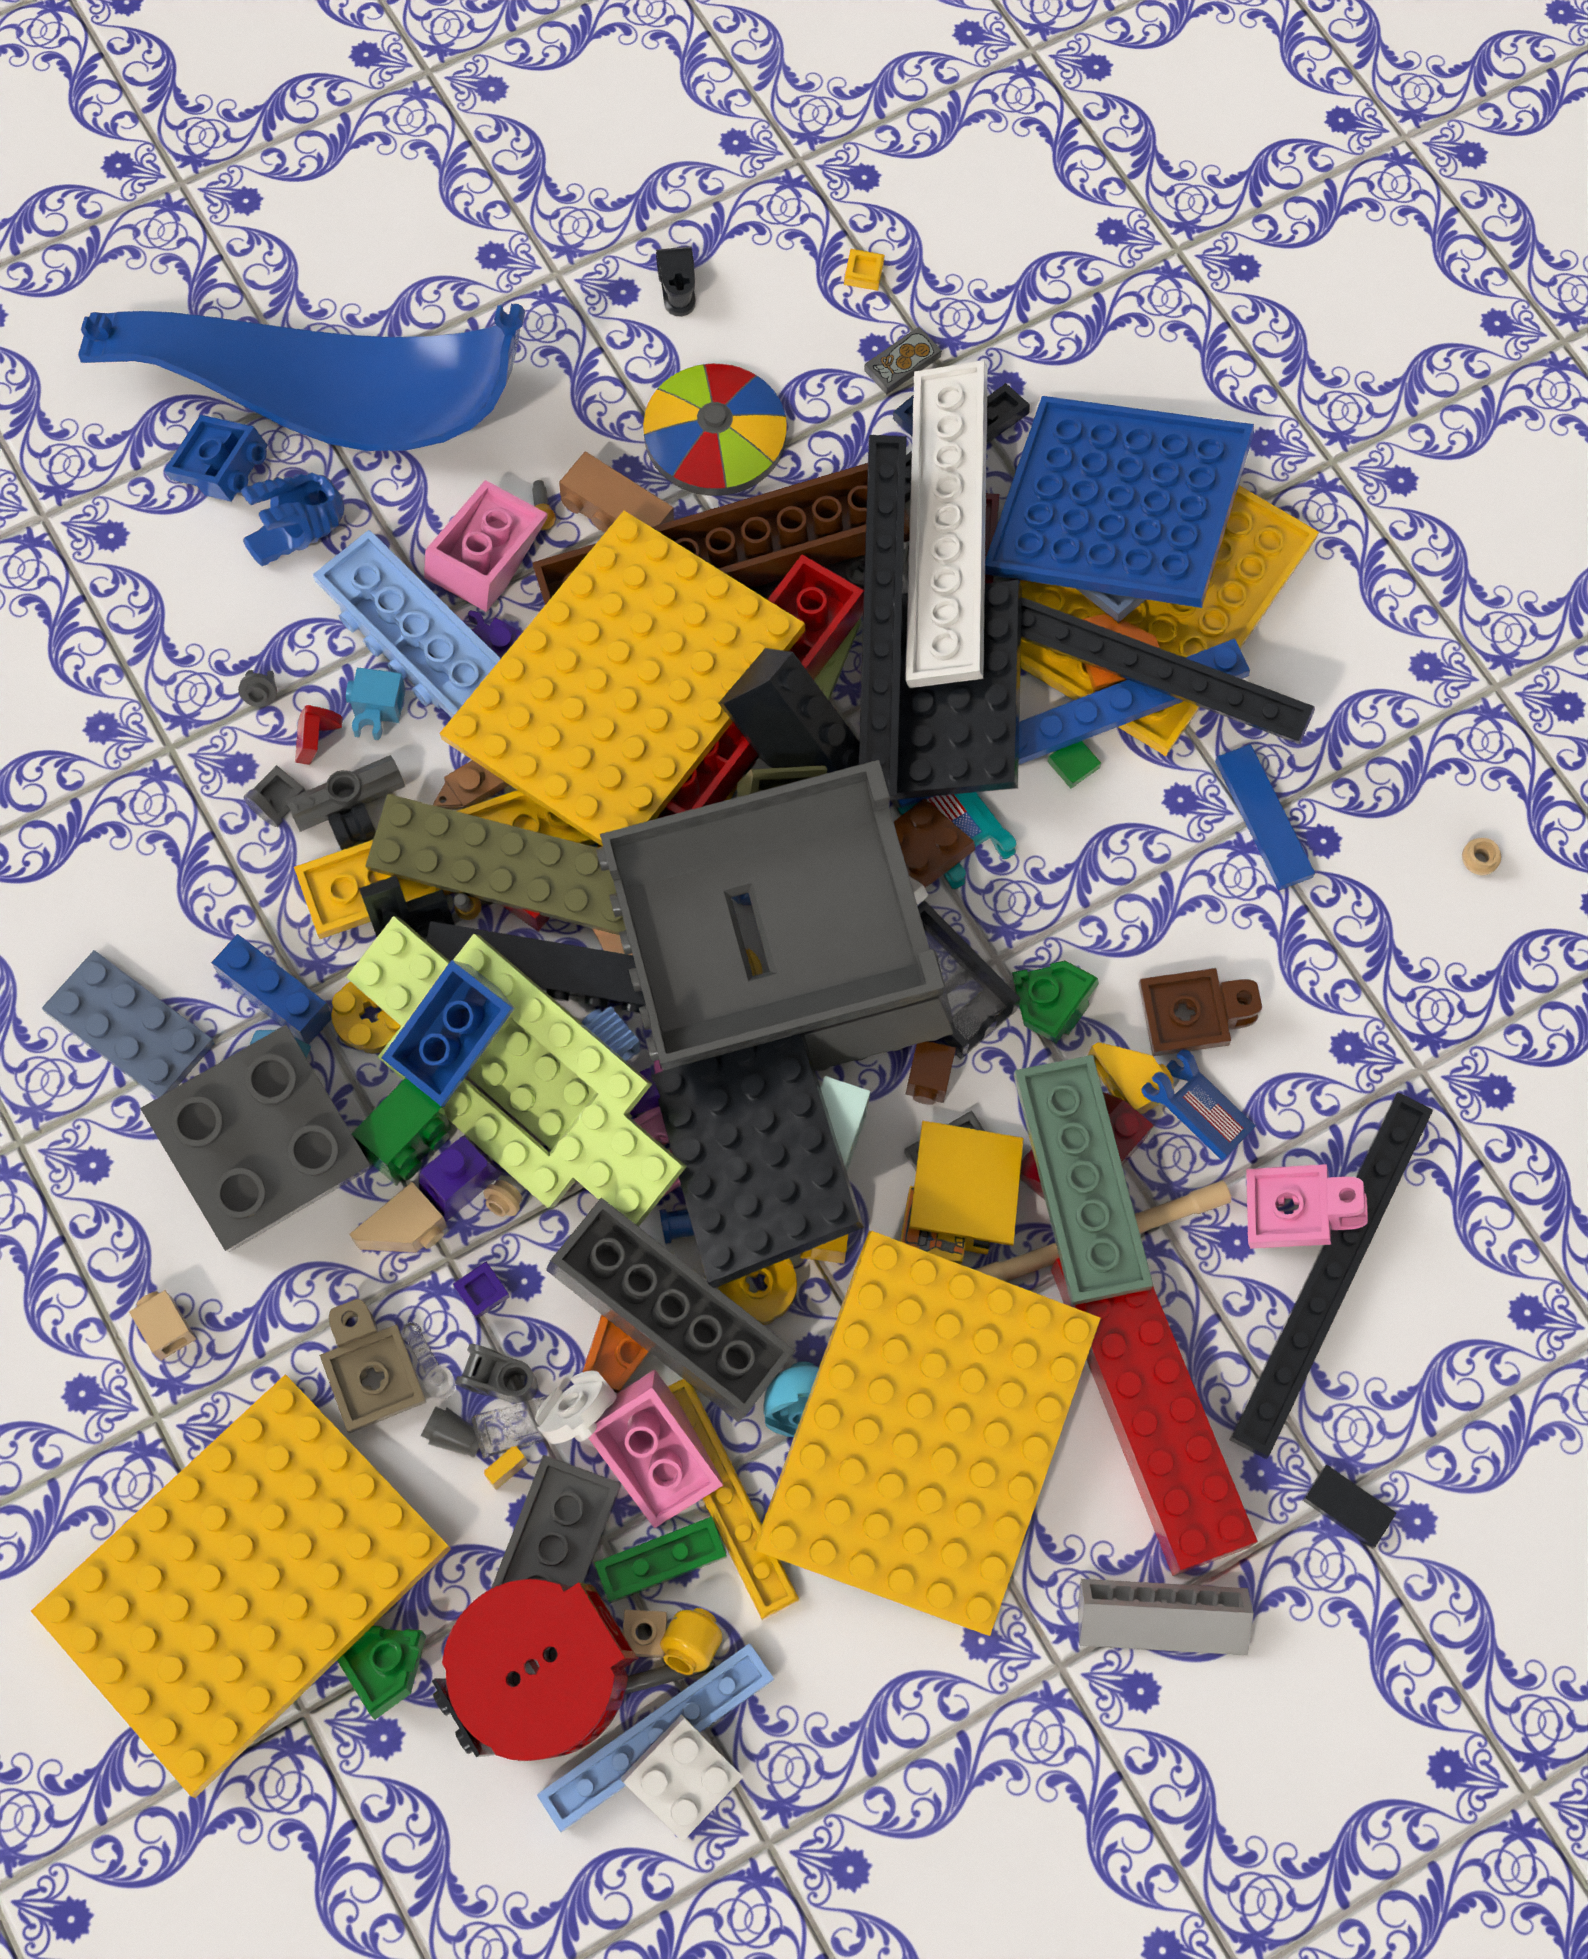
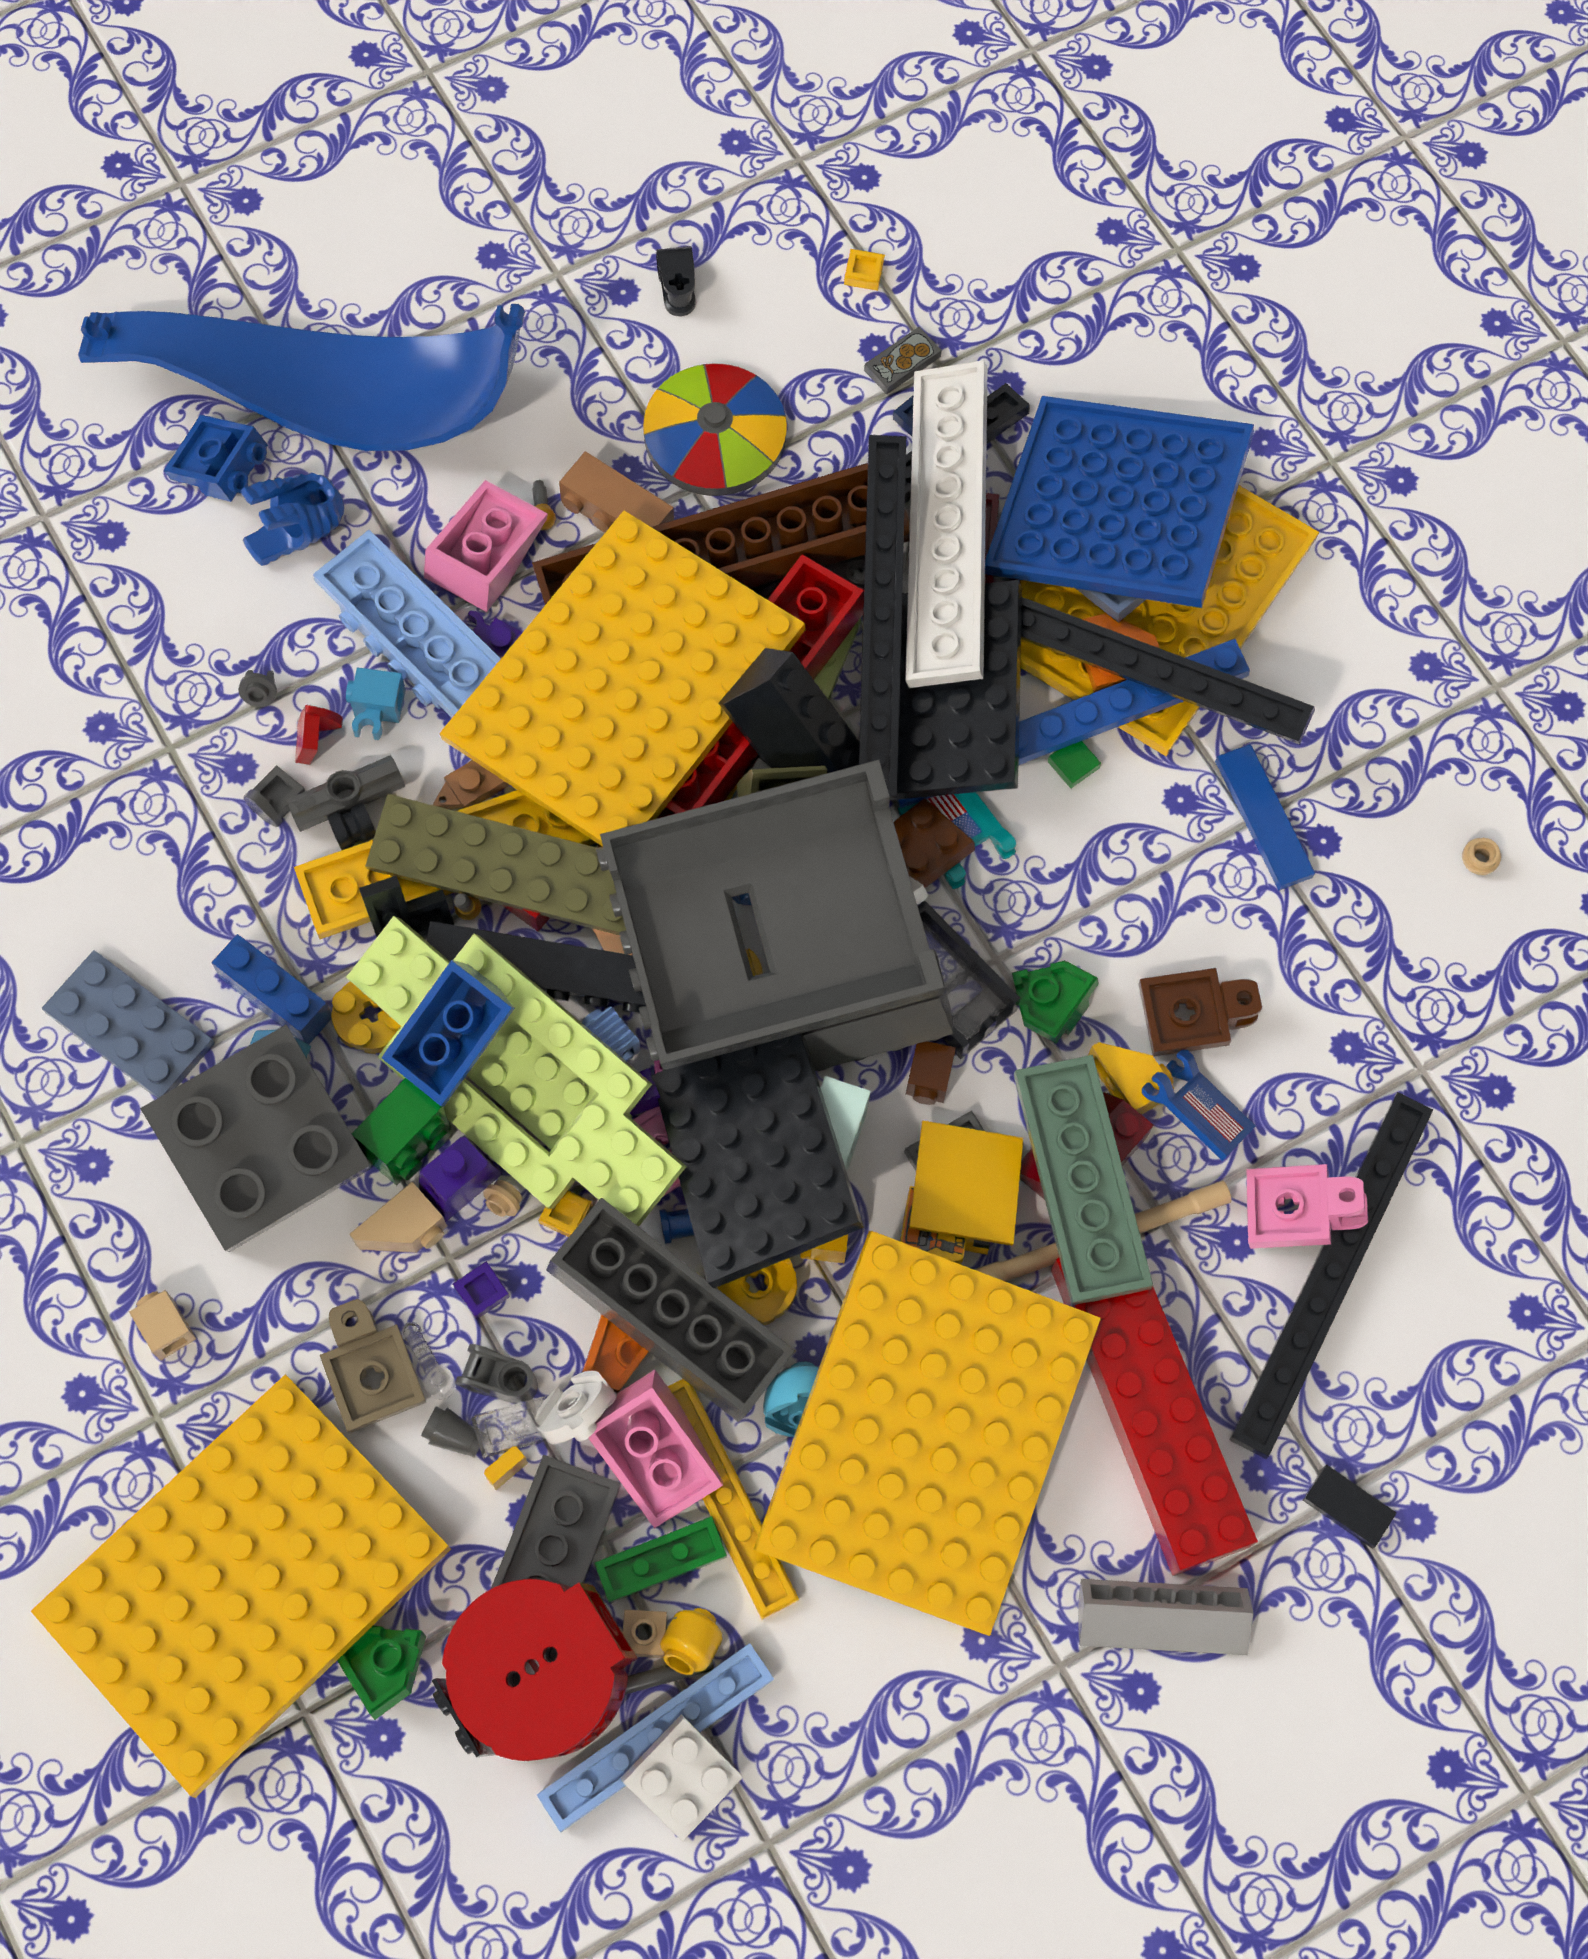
(566, 1214): none -> yellow tile

